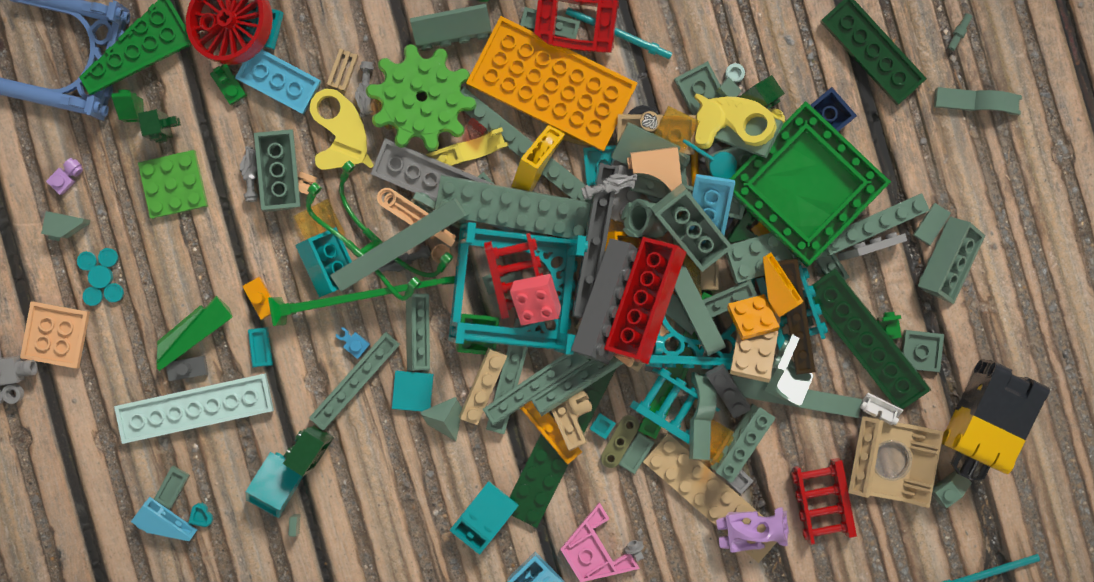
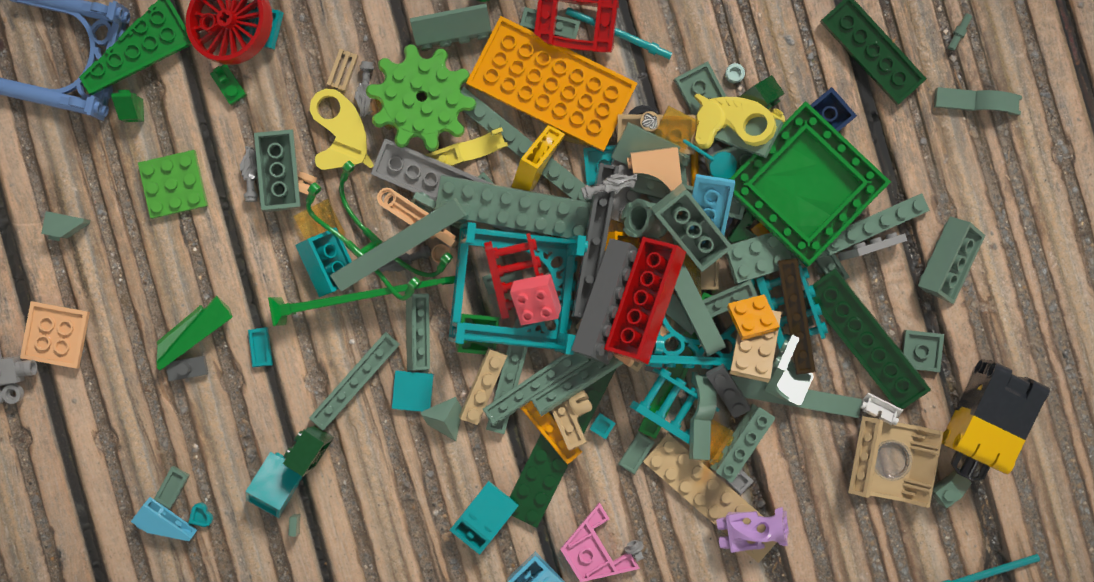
(61, 179): lavender plate -> none
(100, 276): teal piece -> none
(157, 125): dark green brick -> none
(194, 408): light aqua plate -> none
(258, 296): light orange tile -> none
(279, 80): medium azure plate -> none
(354, 344): dark azure plate -> none
(475, 125): clear red tile -> none
(626, 434): olive plate -> none
(728, 88): sand green tile -> none
(780, 290): light orange slope -> none
(839, 488): red fence -> none
(891, 324): green bracket -> none
(931, 224): sand green tile -> none

